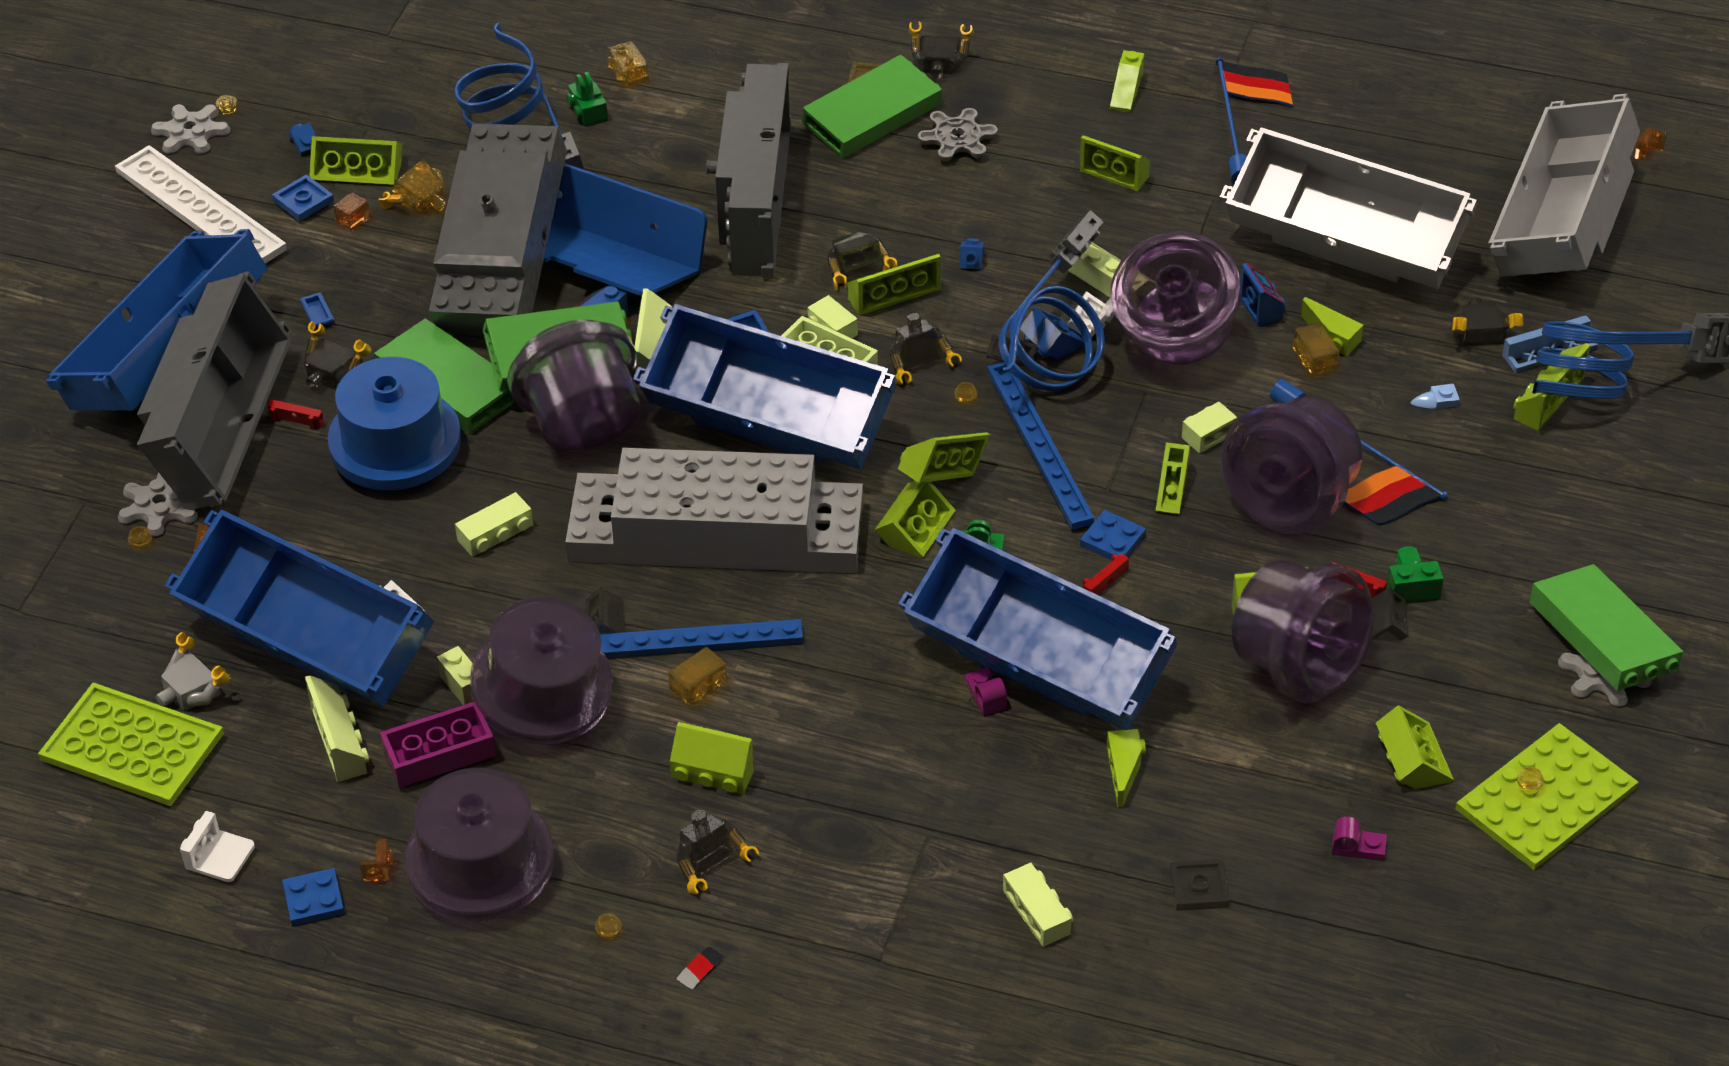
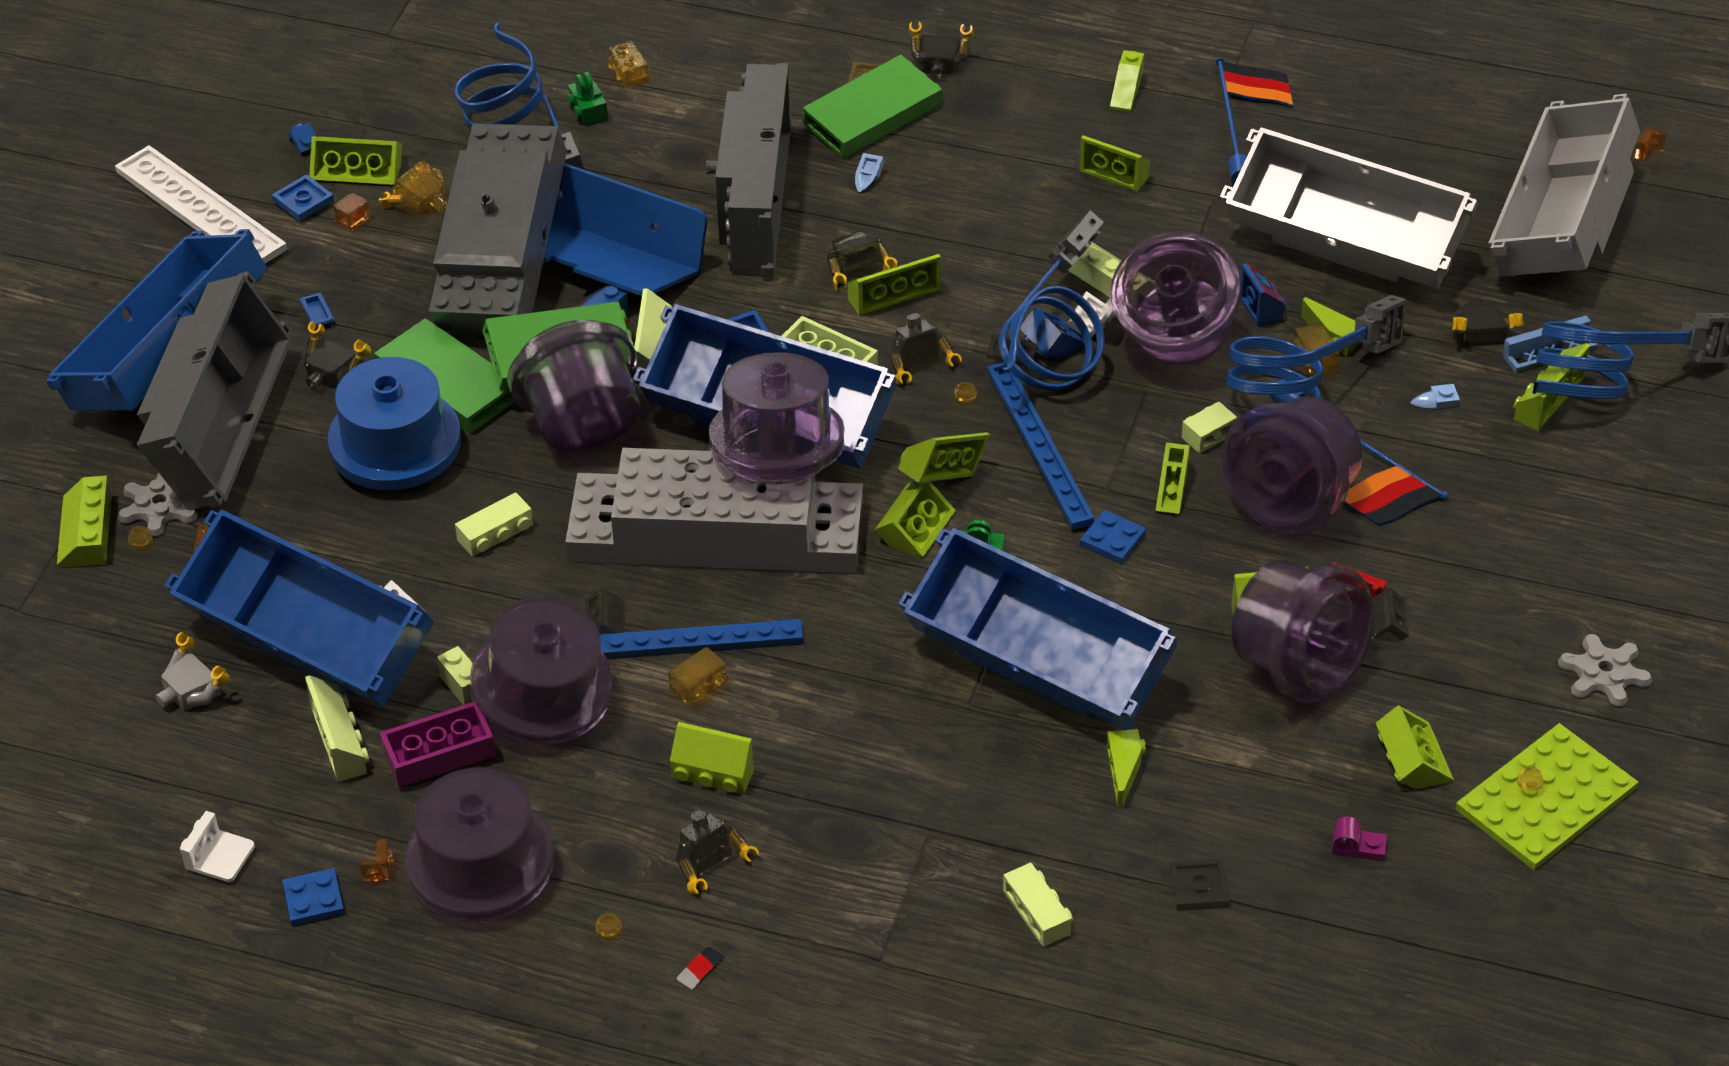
(85, 523): none -> lime slope
(131, 744): lime plate -> none
(197, 137): light grey plate -> none
(226, 104): clear yellow plate -> none
(295, 413): red piece -> none
(776, 420): none -> clear purple piece
(834, 316): yellowish green brick -> none
(868, 170): none -> light blue plate
(964, 125): light grey plate -> none
(971, 254): blue bracket -> none
(987, 691): magenta plate -> none
(1108, 575): red piece -> none
(1377, 329): none -> blue piece
(1414, 578): green brick -> none
(1606, 627): bright green brick -> none

